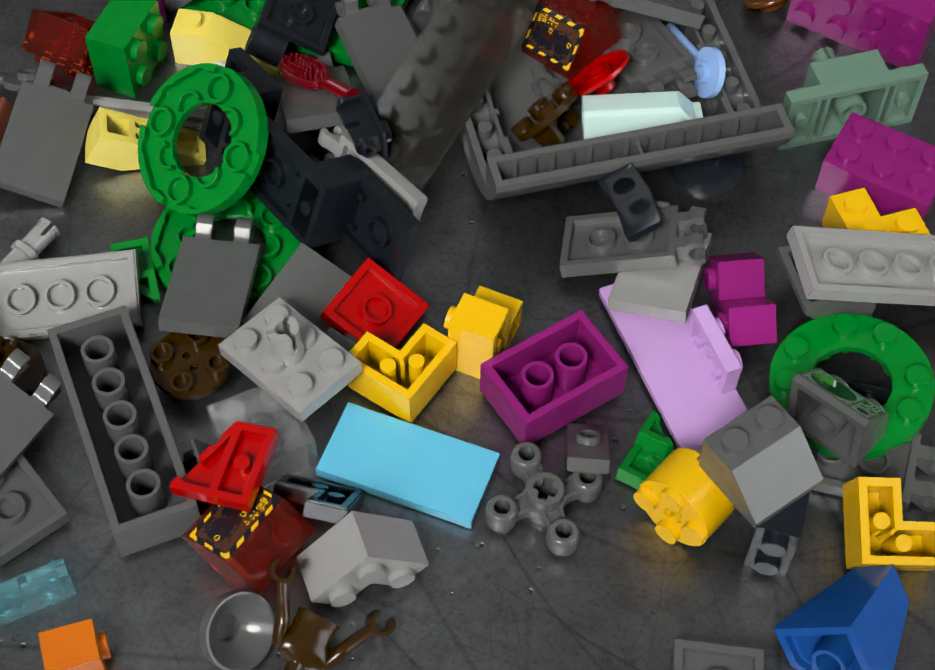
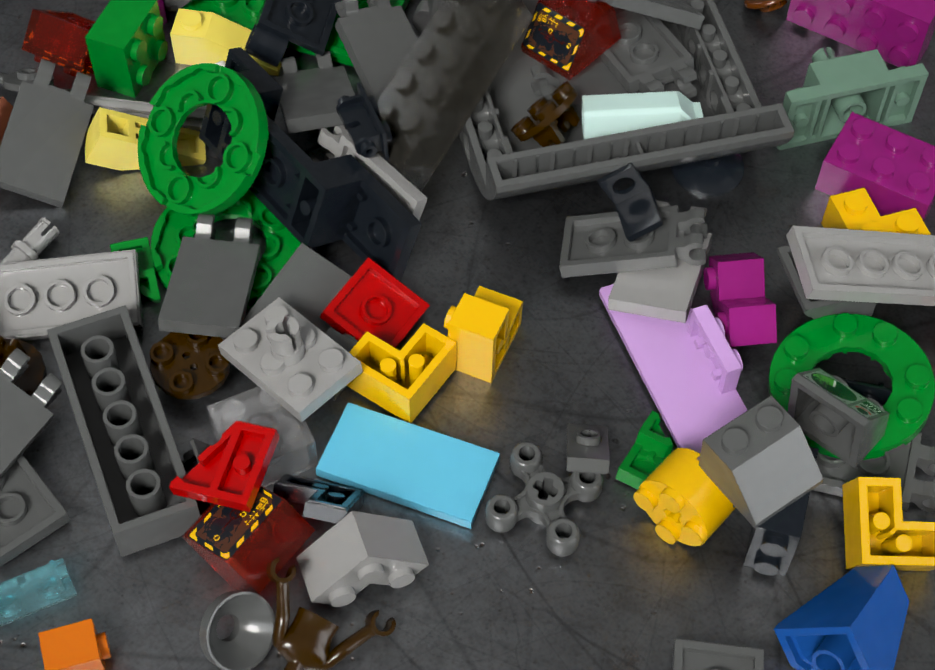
(312, 75): dark red piece -> none
(553, 378): magenta brick -> none
(600, 73): red dish -> none
(708, 65): light blue piece -> none

